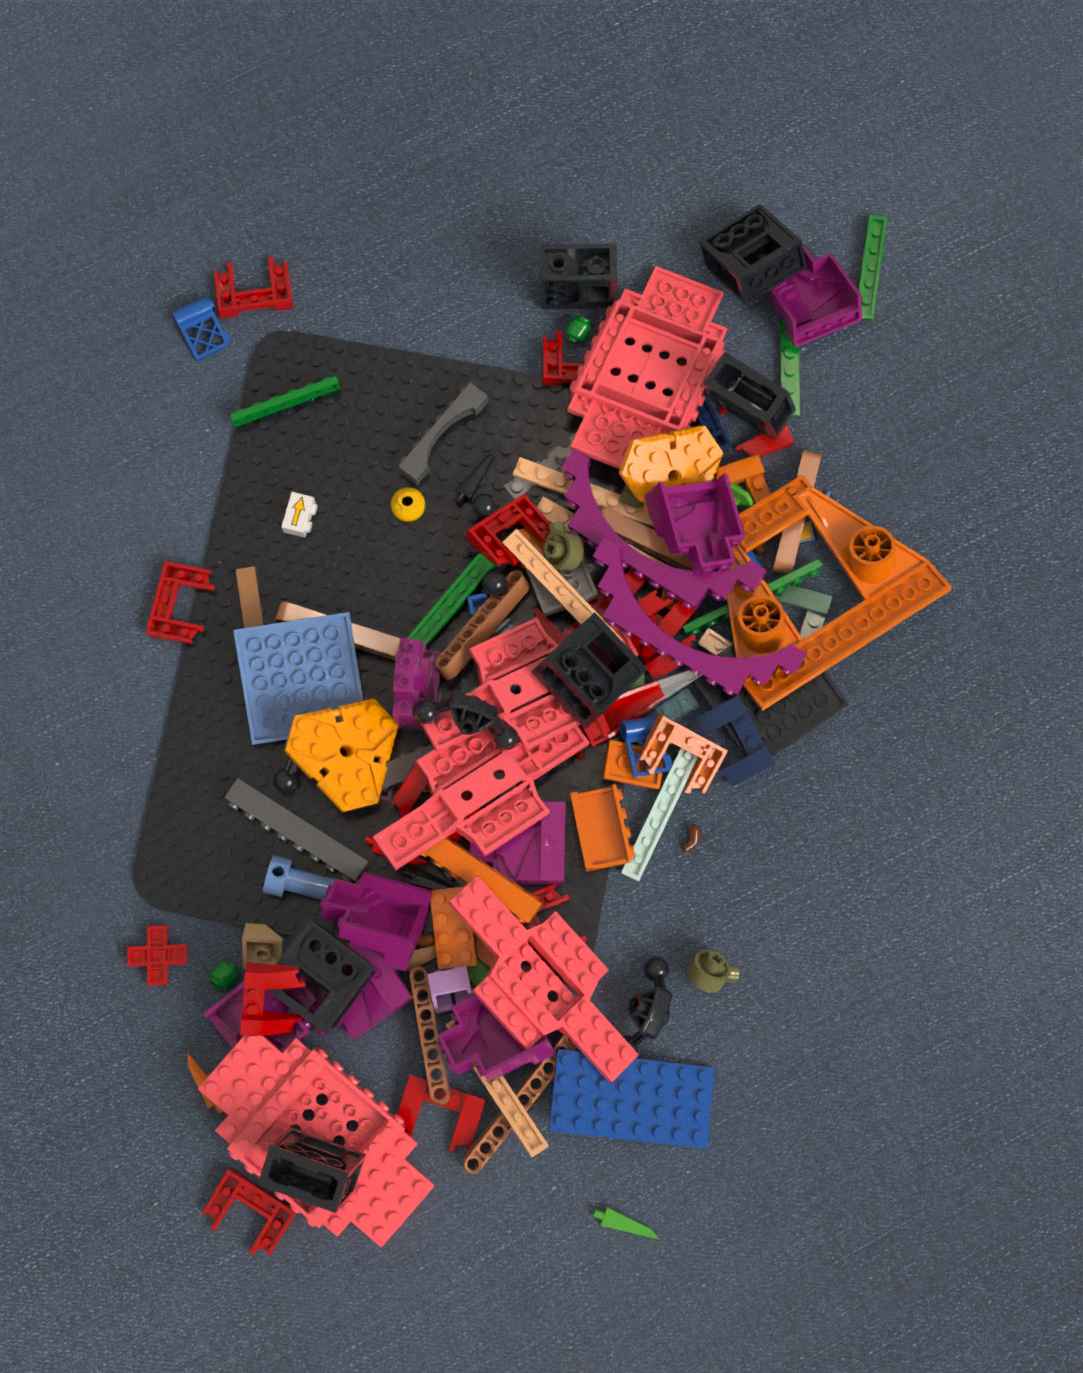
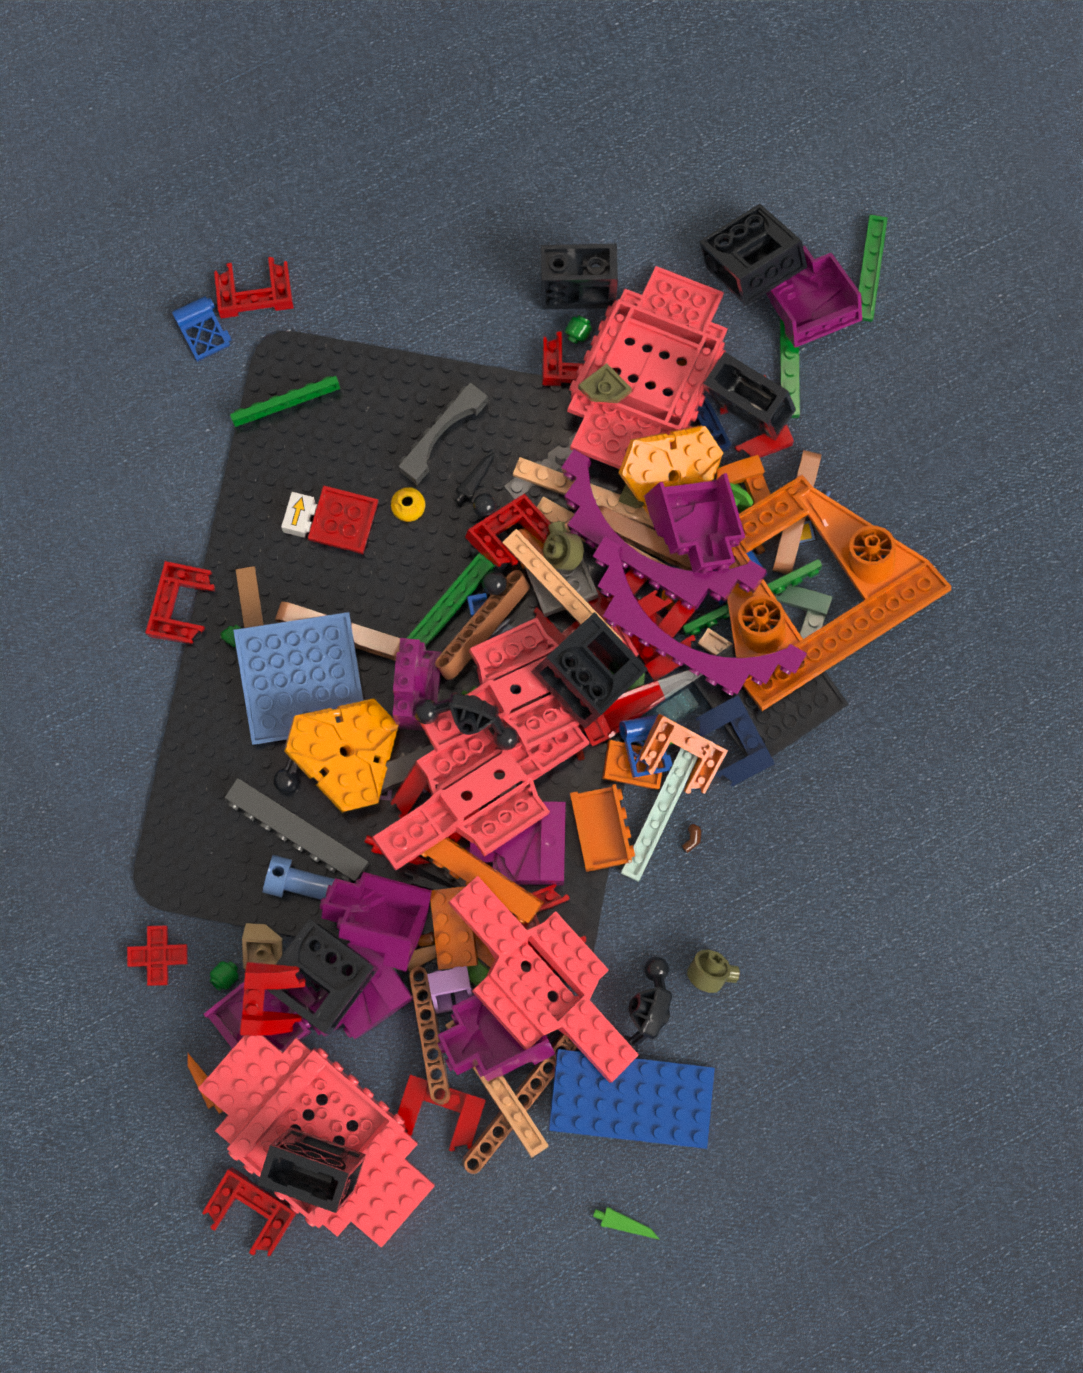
(228, 635): none -> green cone
(343, 519): none -> red plate
(605, 386): none -> olive plate

